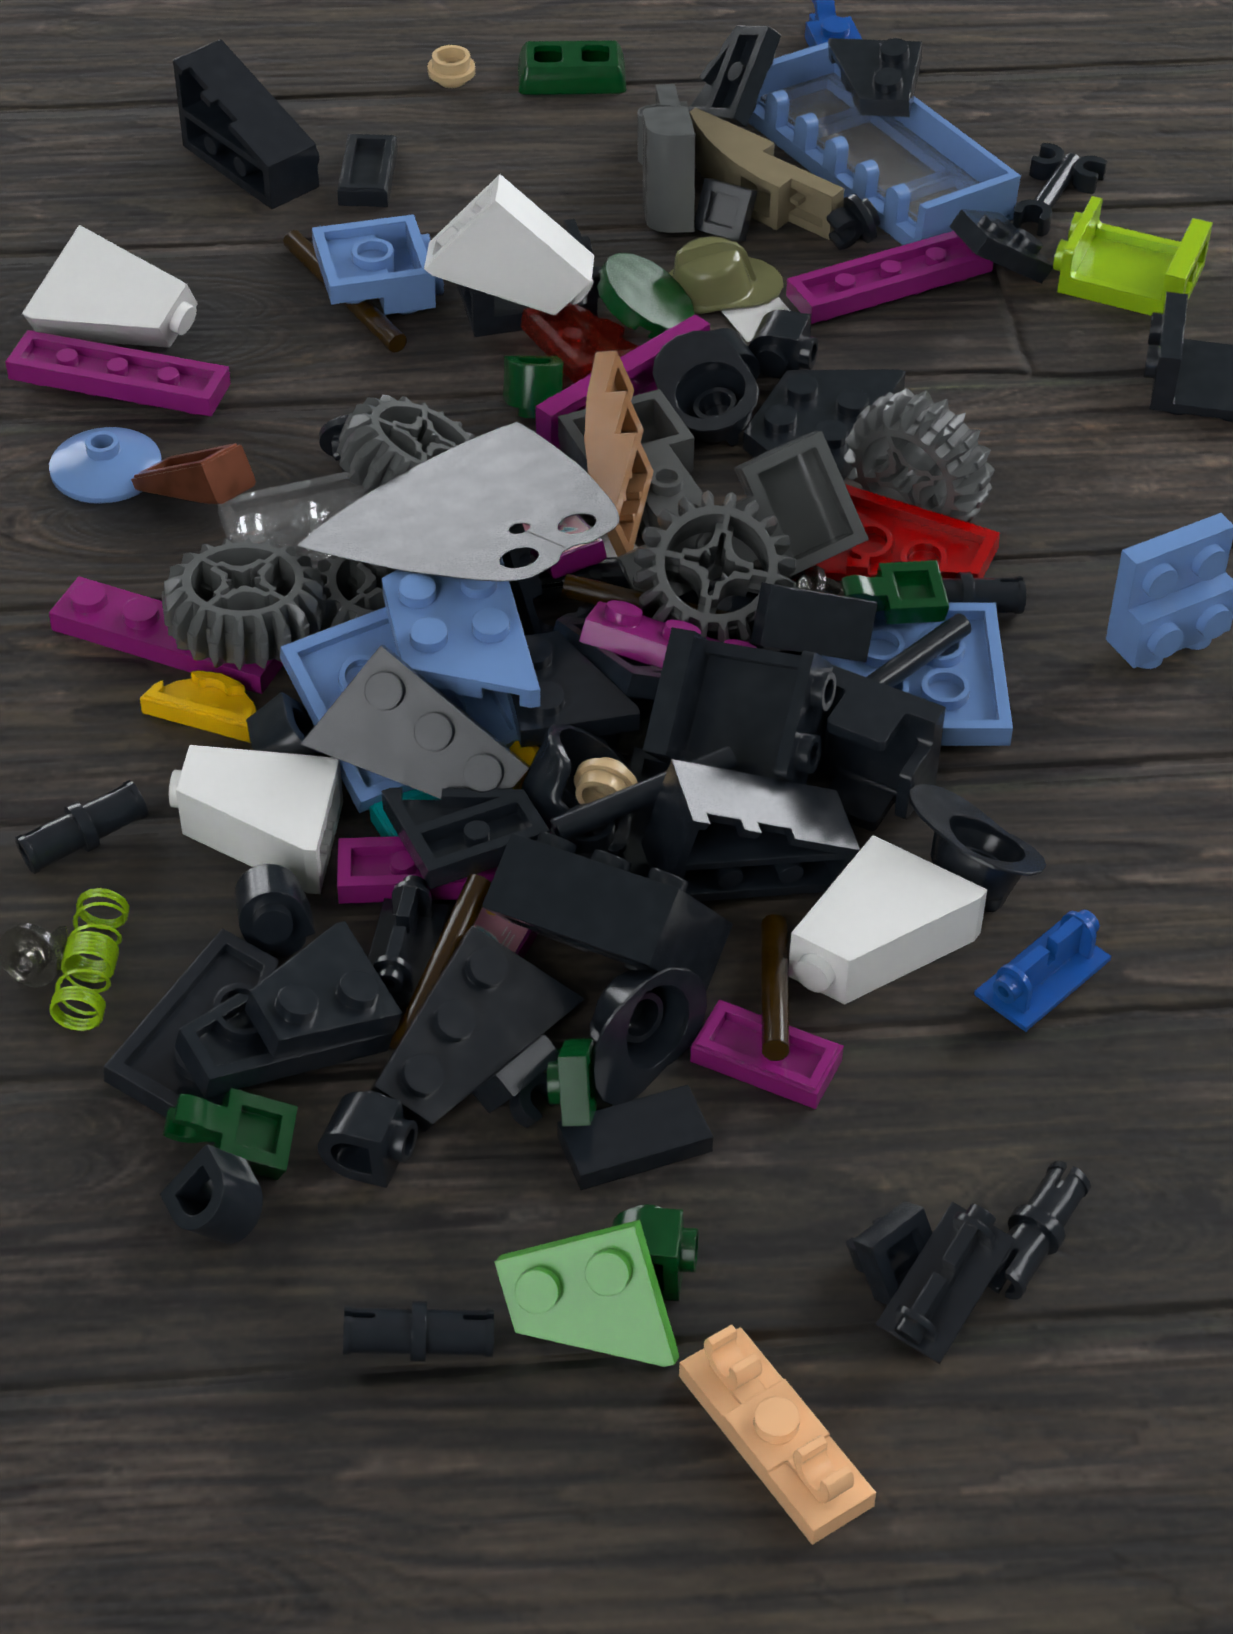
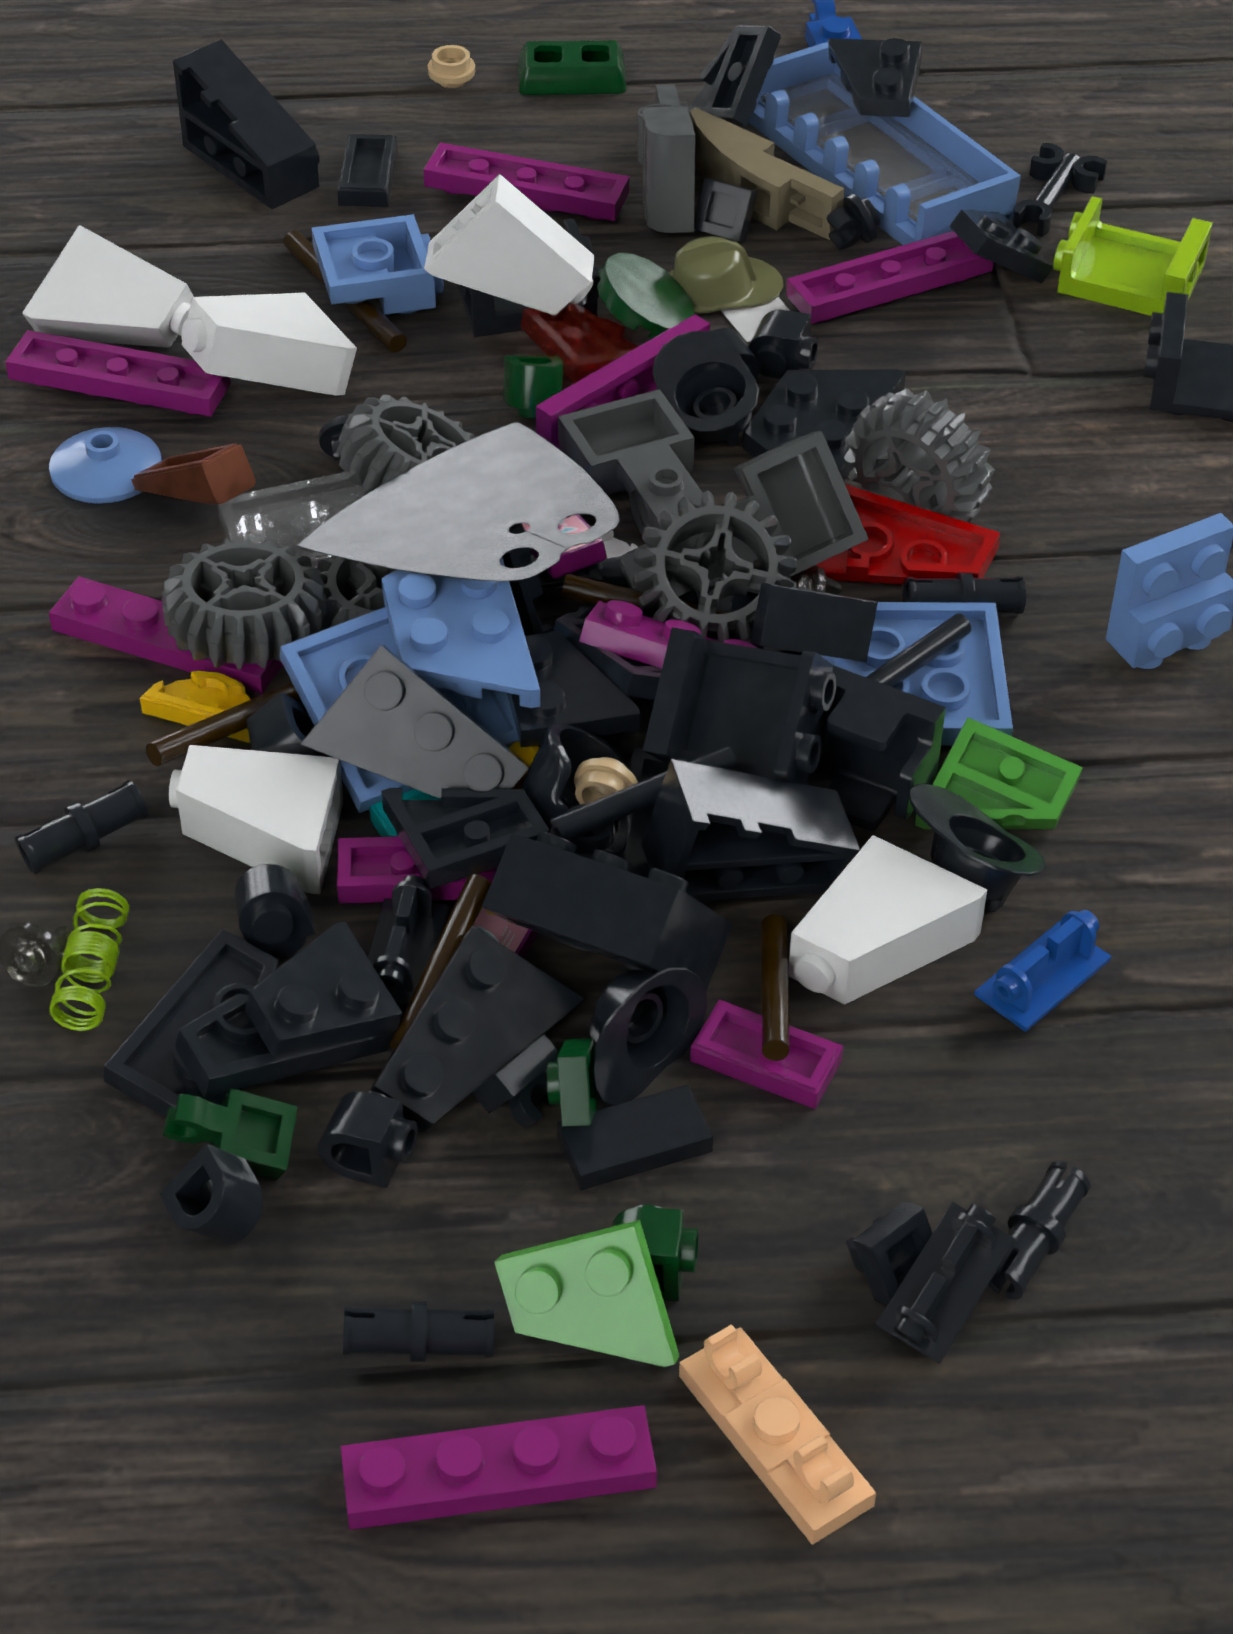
(212, 728): none -> dark brown bar
(269, 341): none -> white slope
(498, 1467): none -> magenta plate
(545, 183): none -> magenta plate
(615, 447): medium nougat slope -> none
(903, 591): dark green plate -> none
(1007, 778): none -> bright green wing

